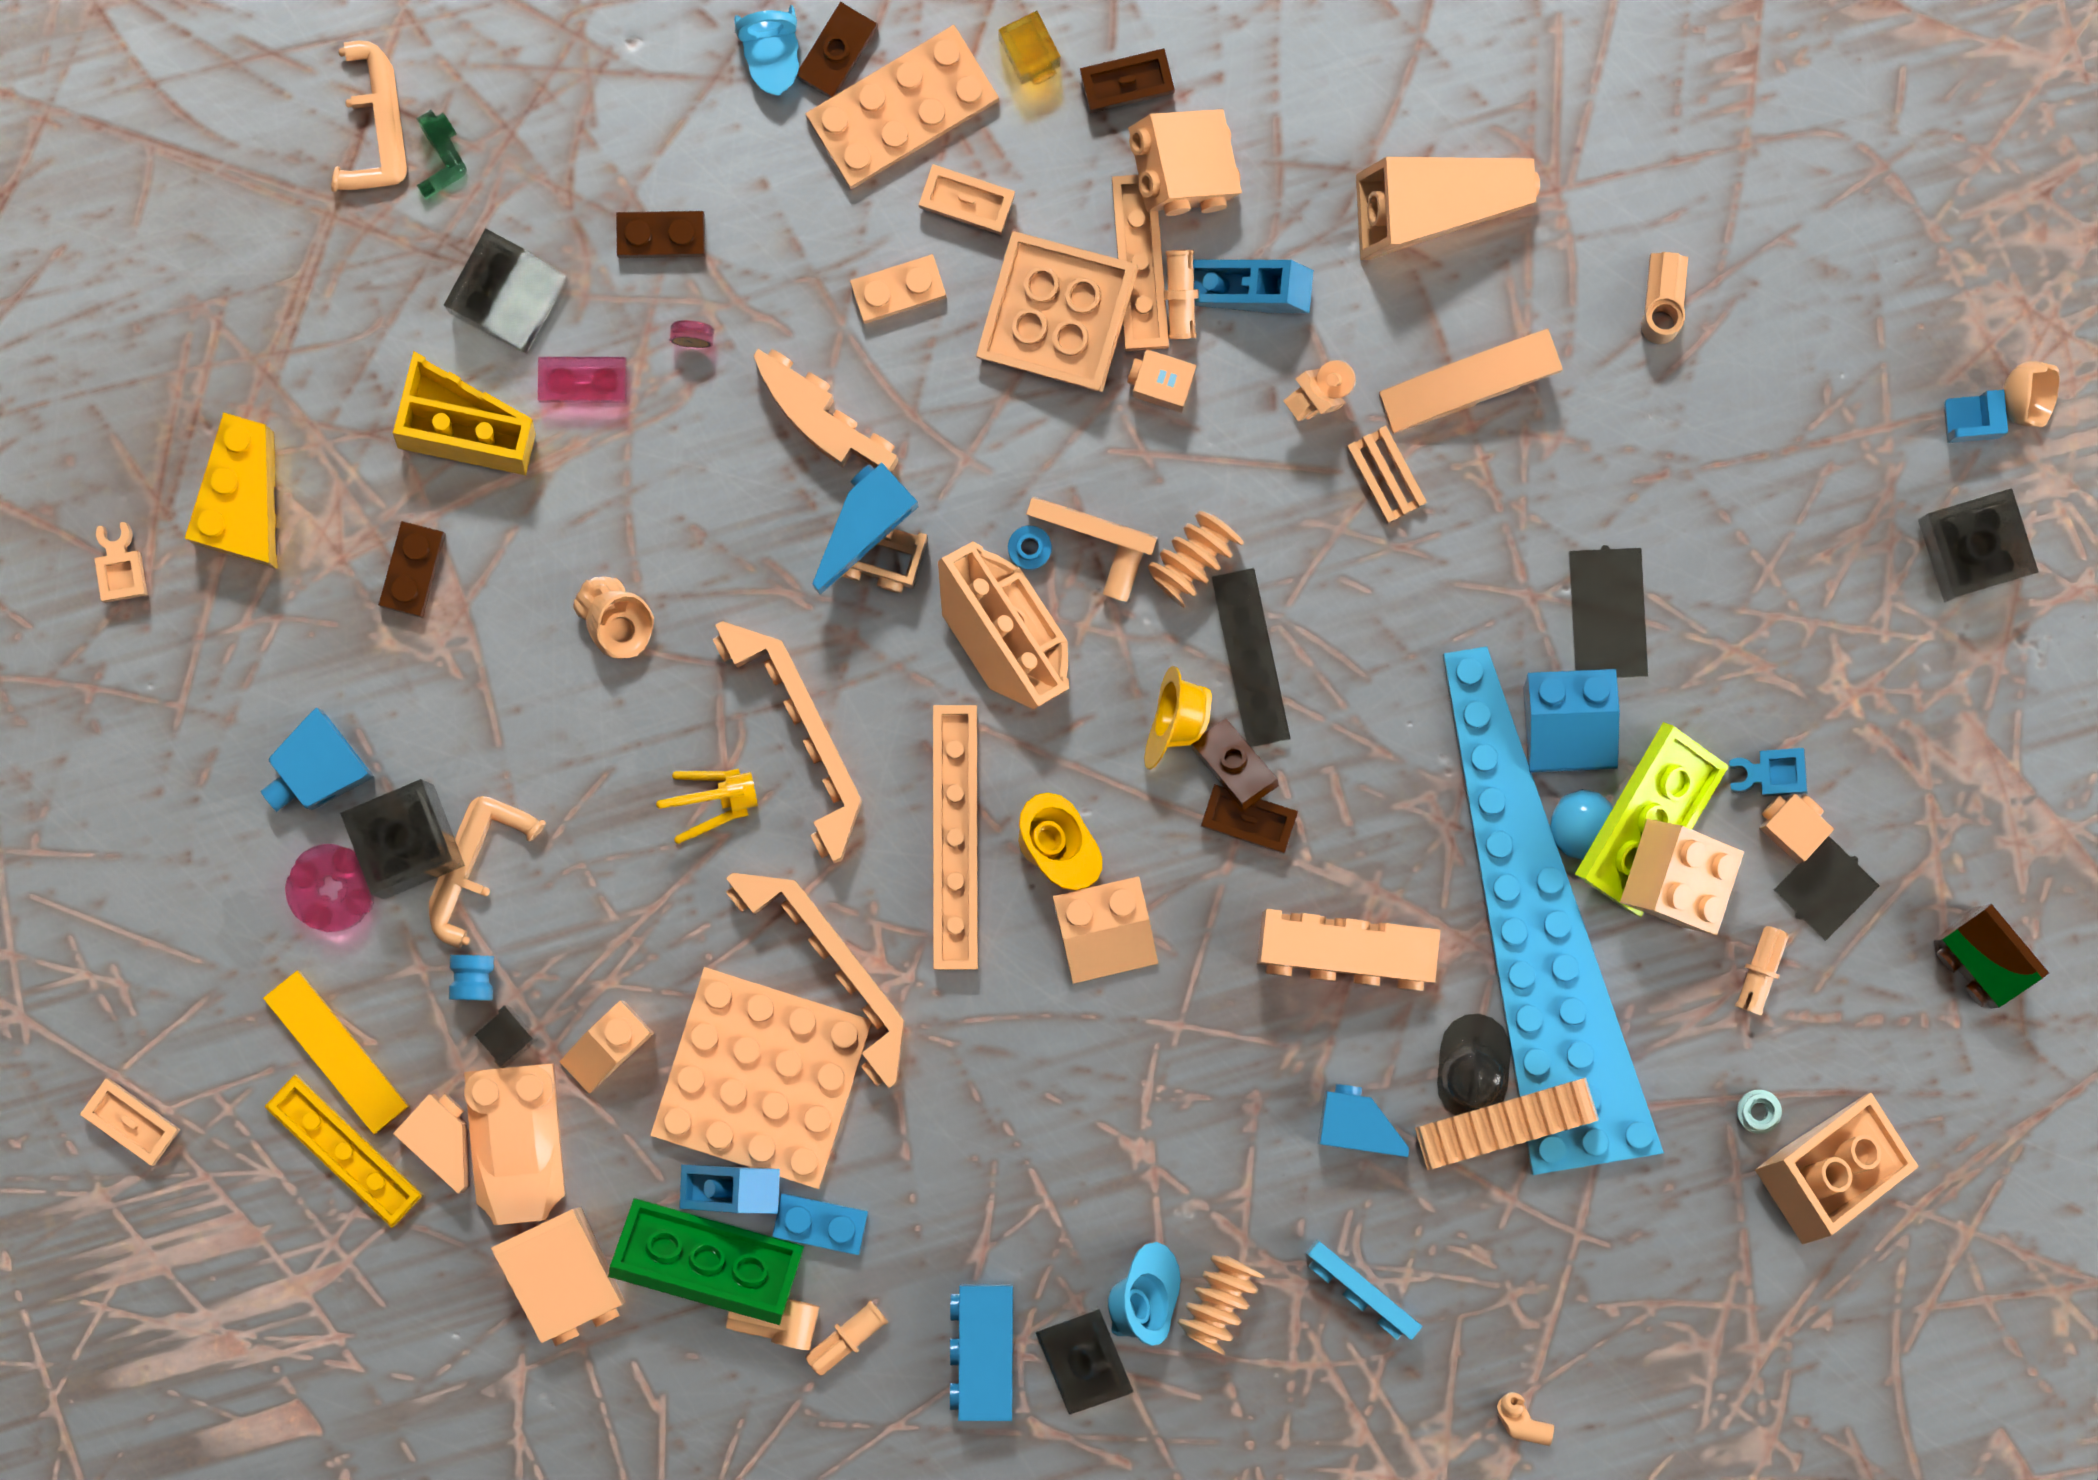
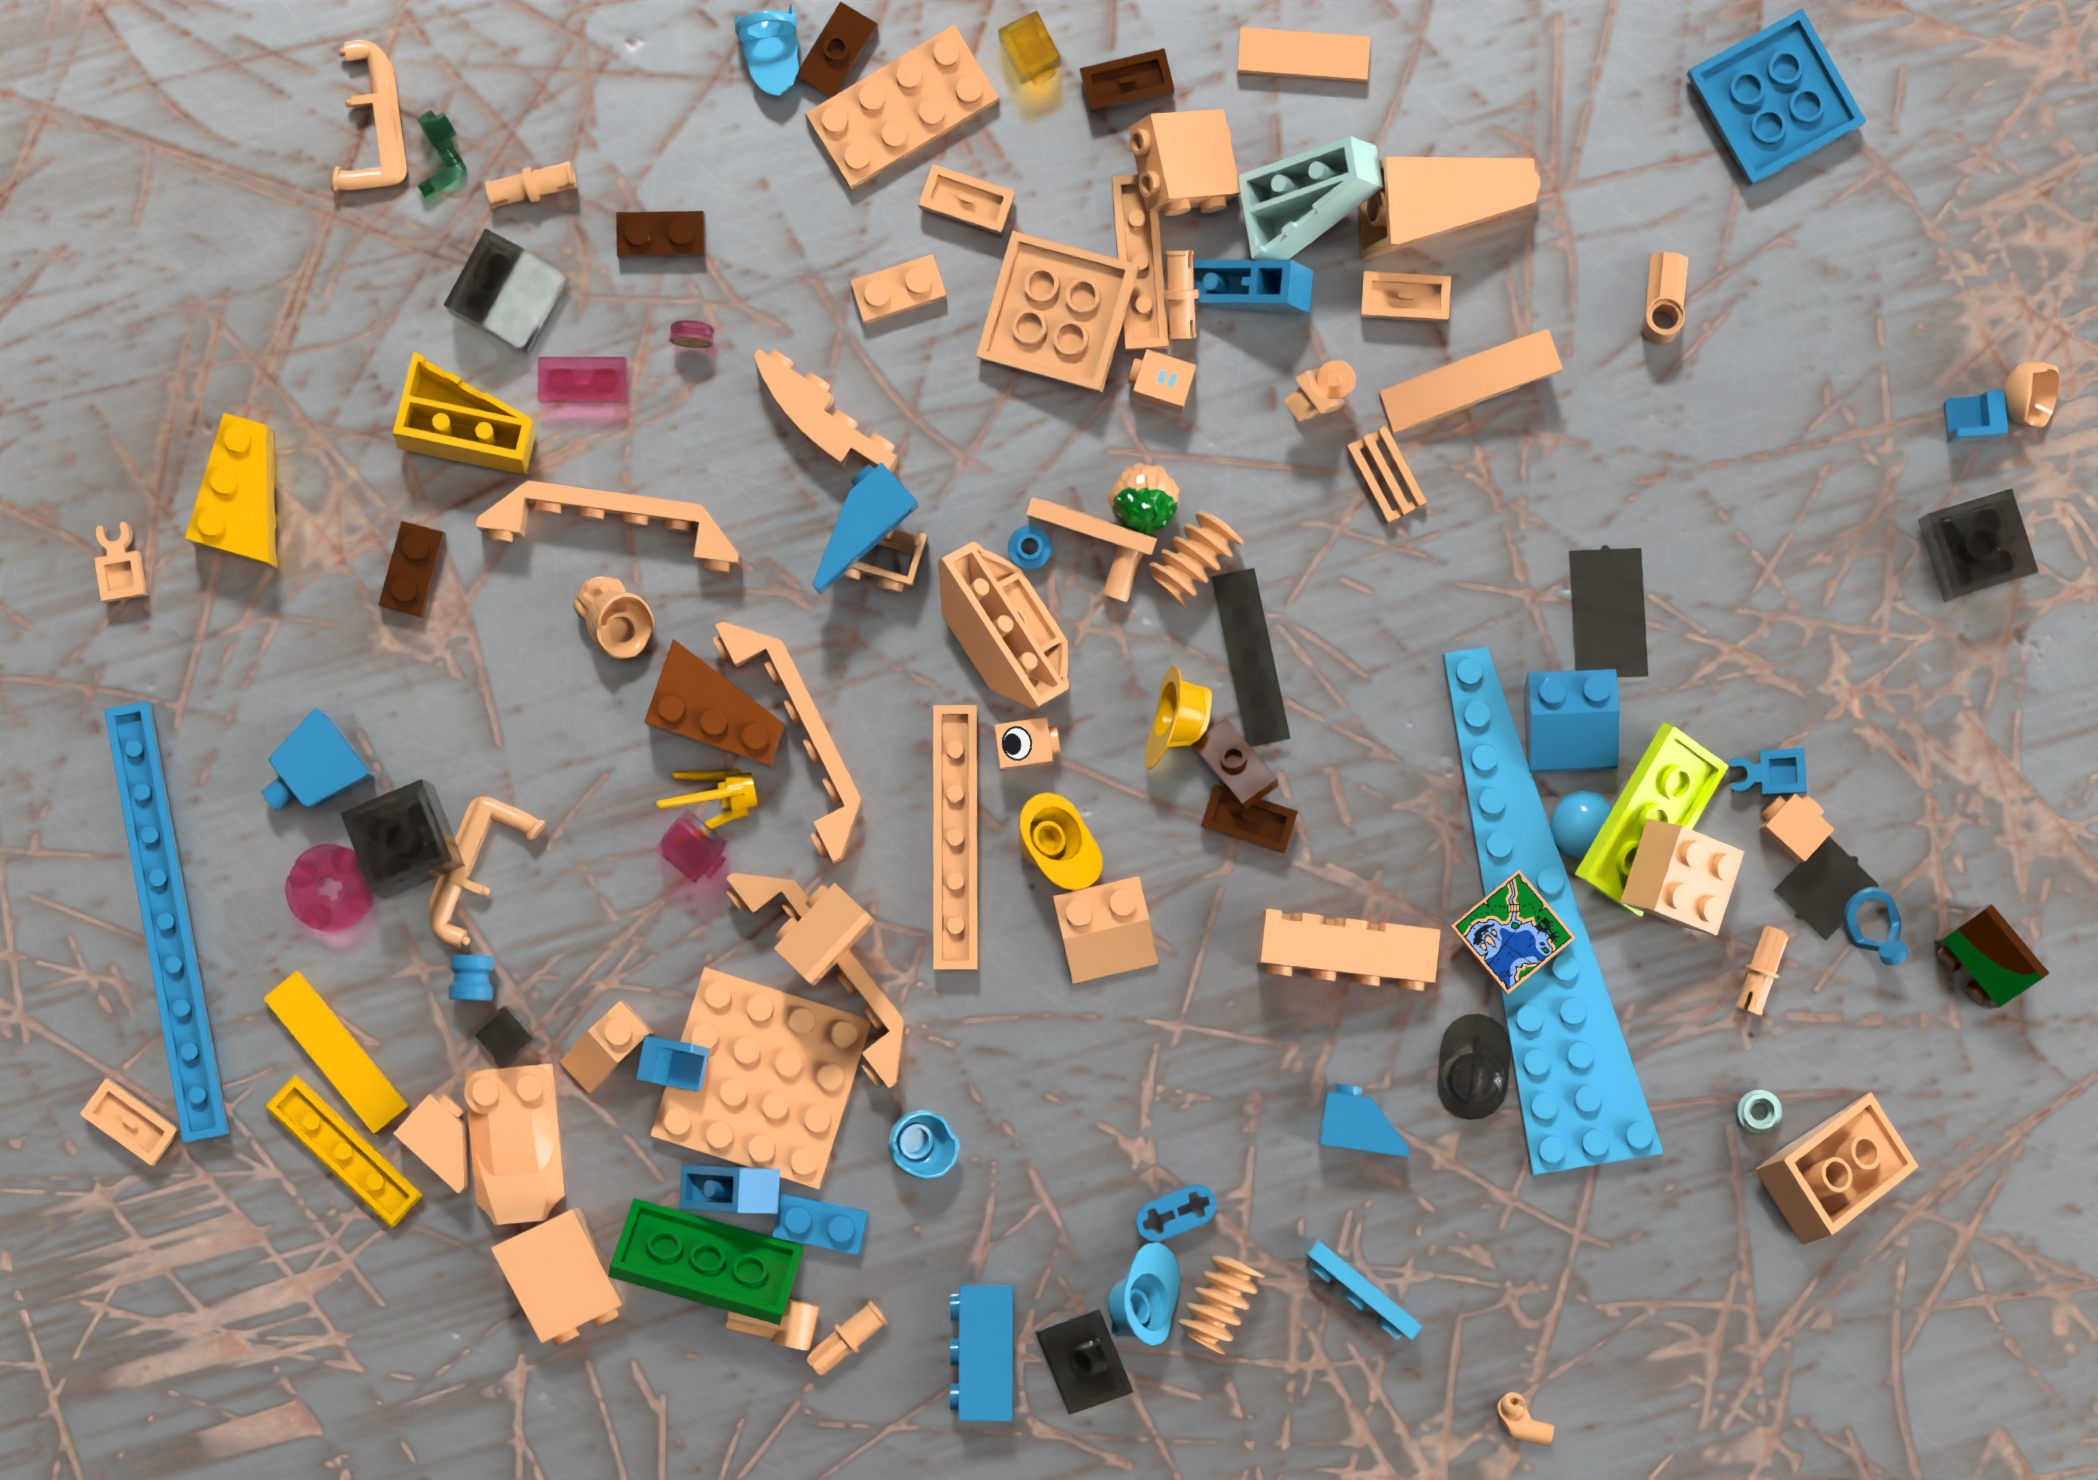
(166, 921): none -> dark azure plate
(510, 516): none -> light nougat slope
(531, 184): none -> light nougat pin
(672, 1063): none -> dark azure panel
(692, 847): none -> clear pink brick
(712, 711): none -> dark orange wedge
(822, 933): none -> light nougat slope
(923, 1145): none -> medium azure hair
(1026, 743): none -> light nougat brick
(1144, 498): none -> green piece
(1180, 1222): none -> dark azure beam
(1303, 54): none -> light nougat tile
(1306, 195): none -> light aqua wedge
(1405, 296): none -> light nougat plate
(1506, 1123): light nougat gear -> none
(1512, 932): none -> tile
(1776, 97): none -> dark azure plate
(1891, 952): none -> dark azure piece

